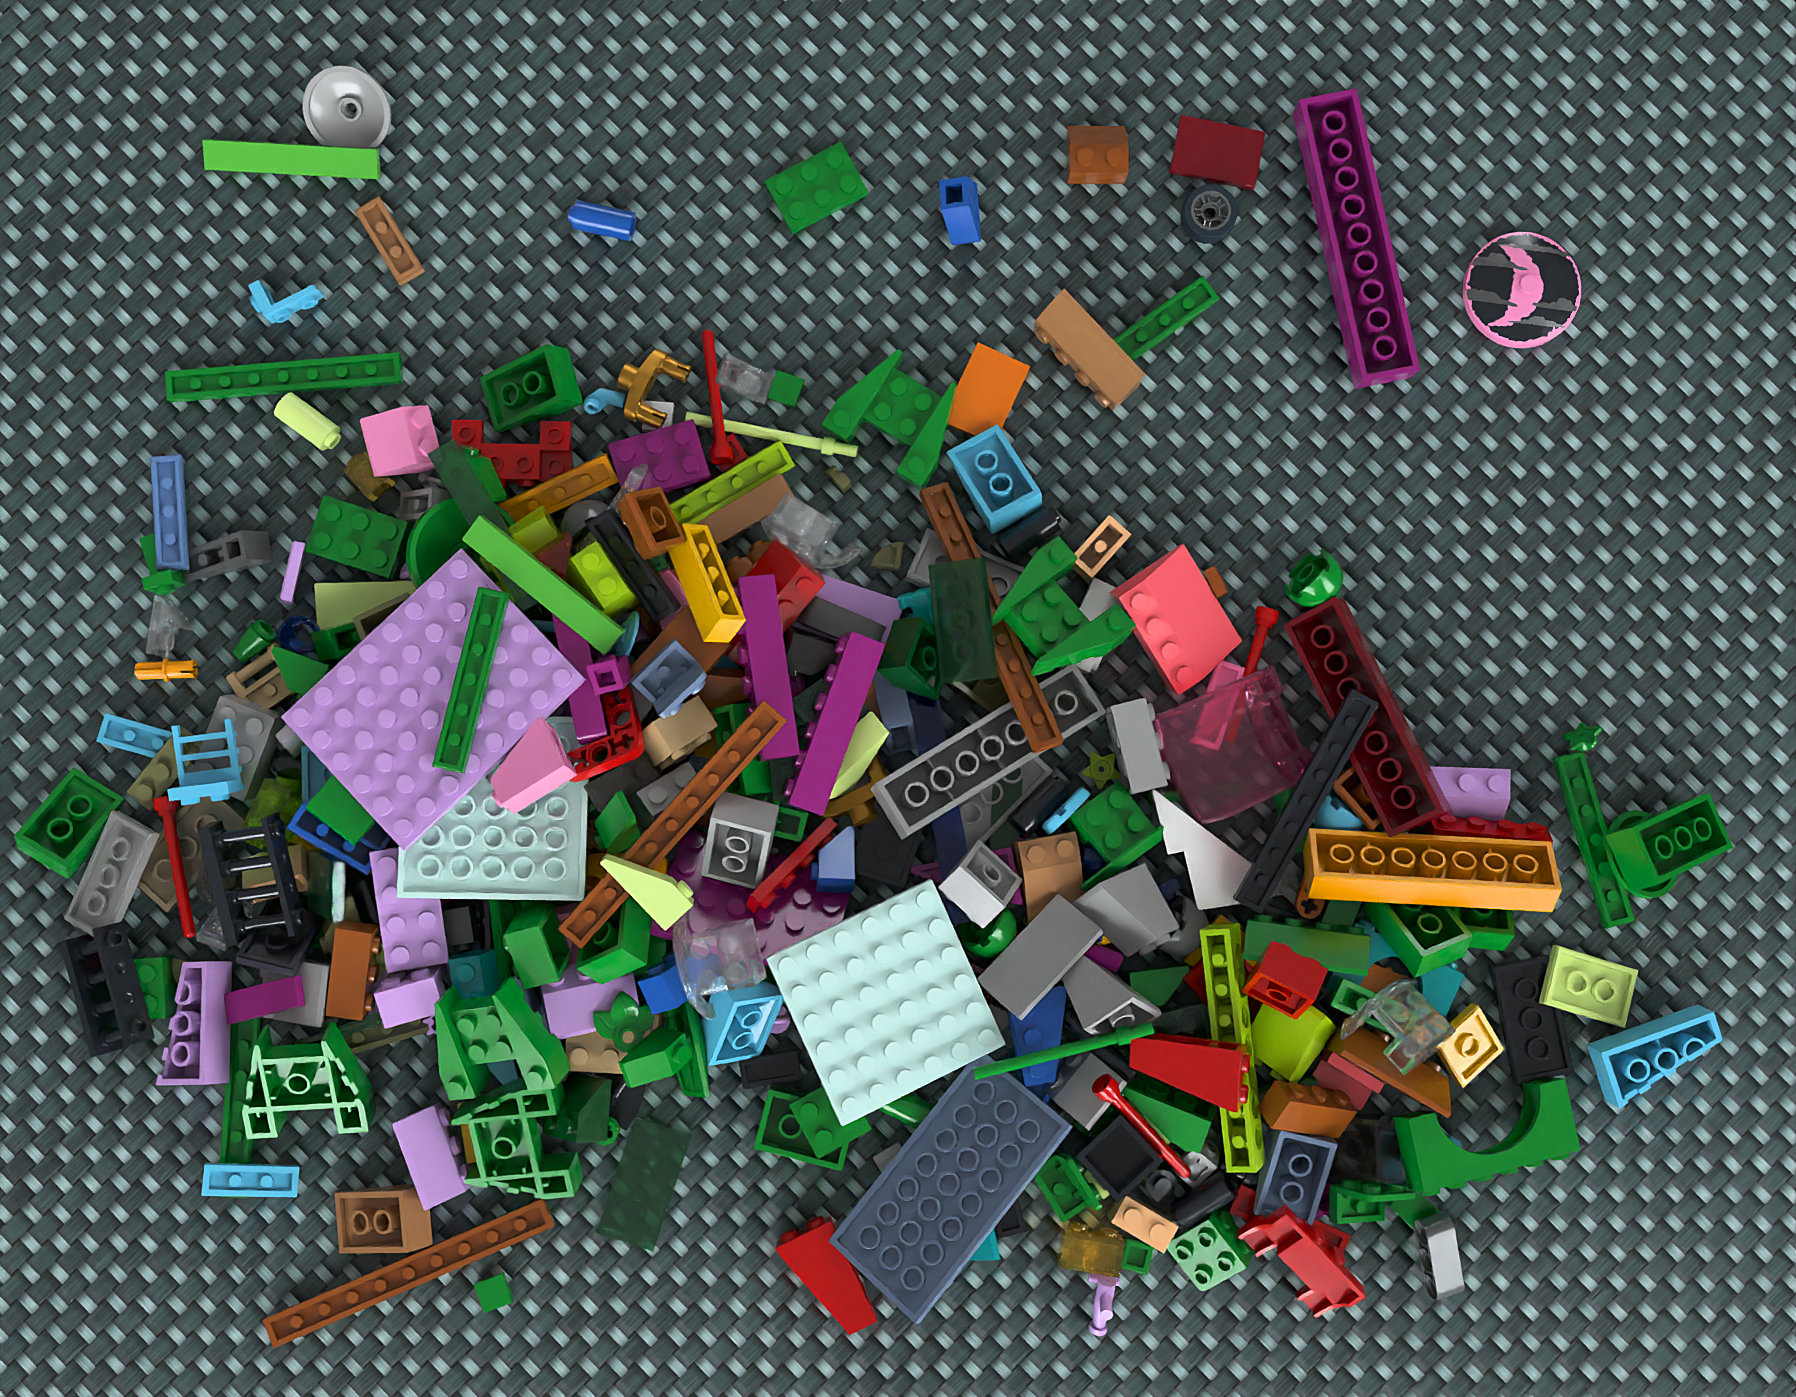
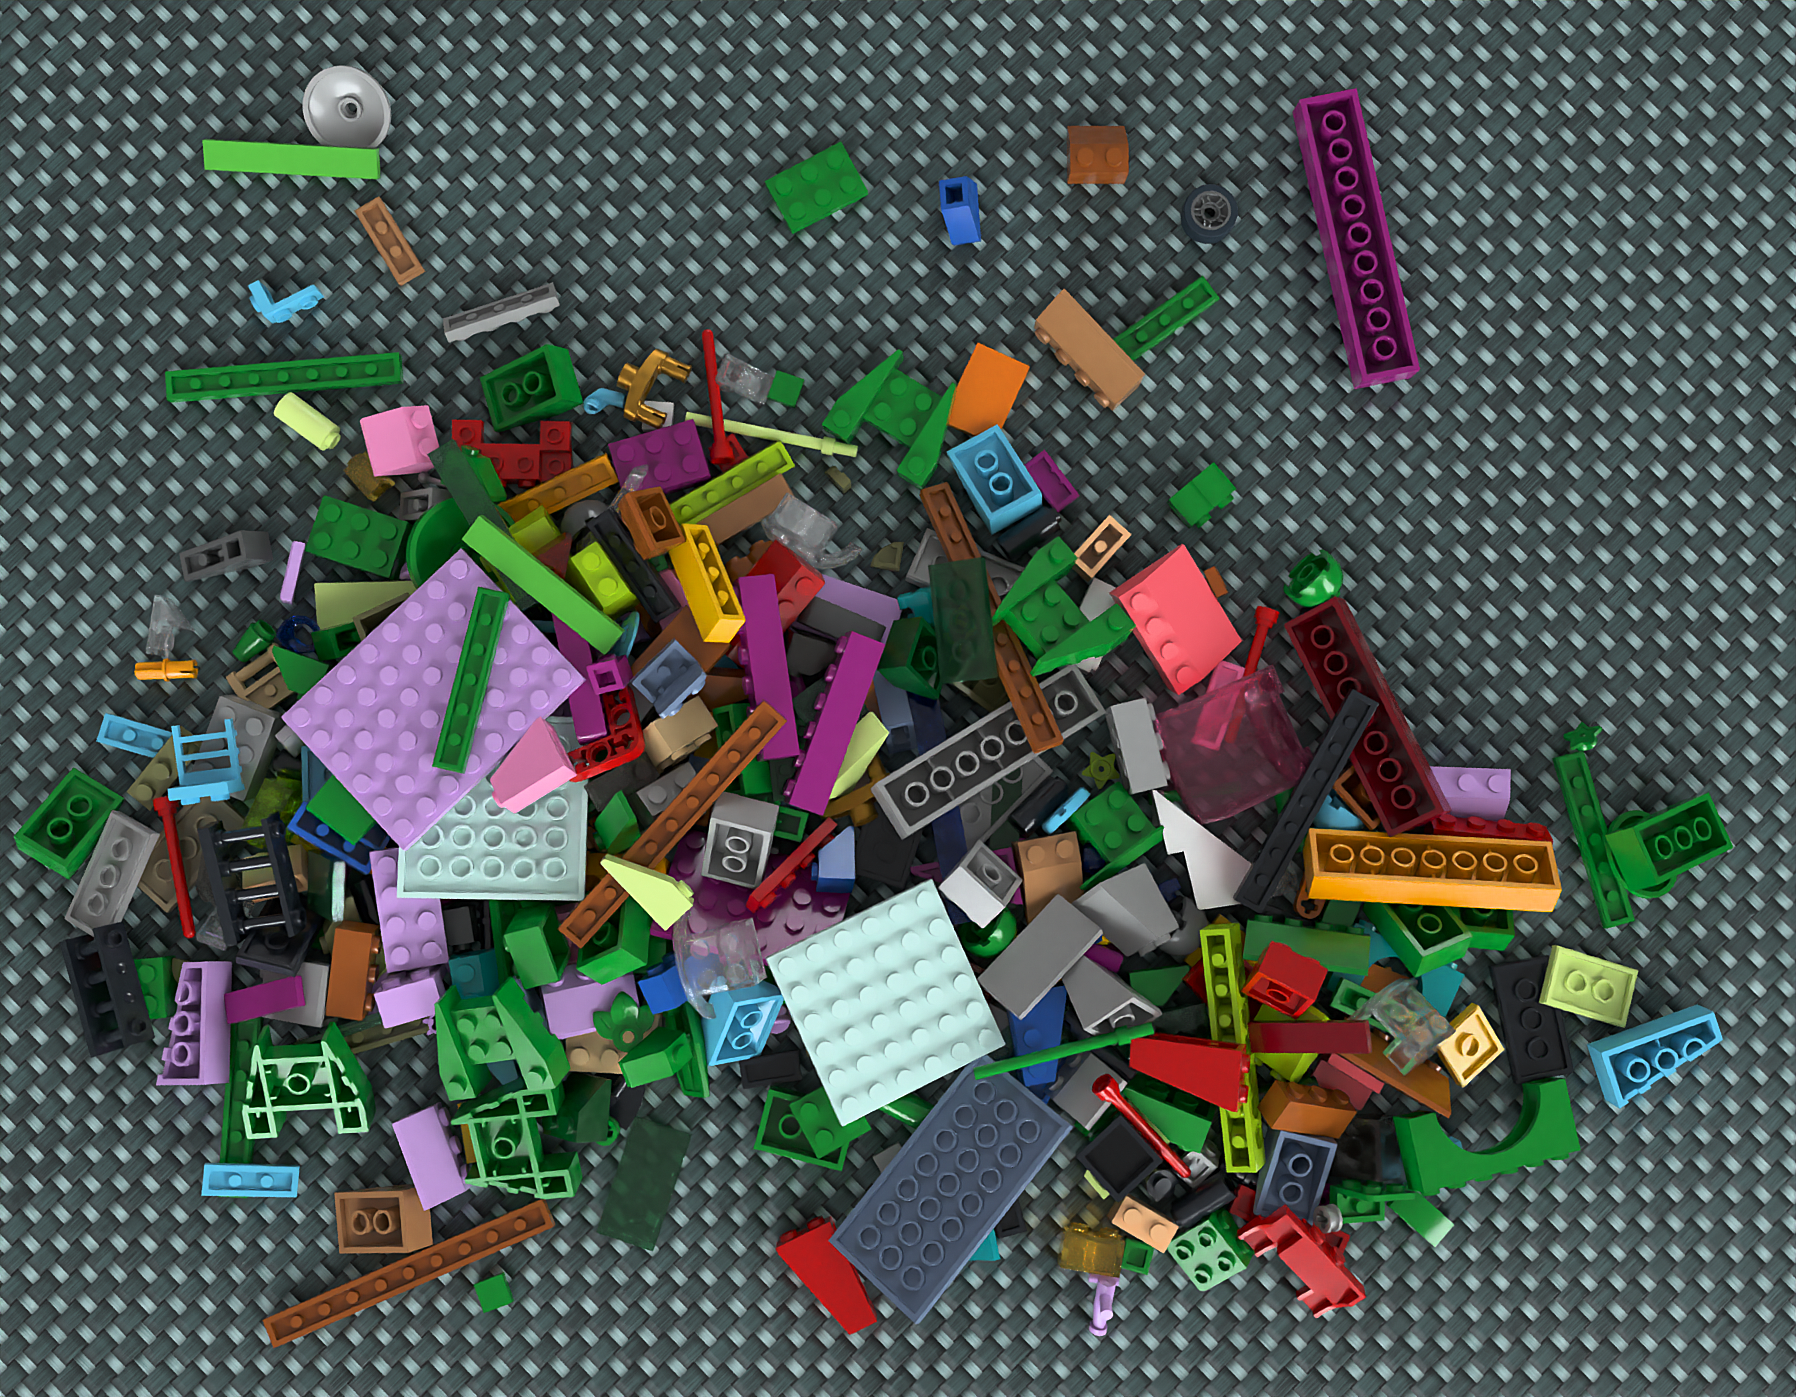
(158, 582): green bracket -> none
(169, 513): medium blue tile -> none
(492, 315): none -> light grey plate
(602, 220): blue brick -> none
(1051, 481): none -> magenta plate
(1065, 1186): green bracket -> none
(1201, 496): none -> green brick
(1217, 152): dark red tile -> none
(1310, 1036): none -> dark red tile
(1328, 1218): none -> light grey bush
(1439, 1255): beam -> none
(1521, 290): dish -> none

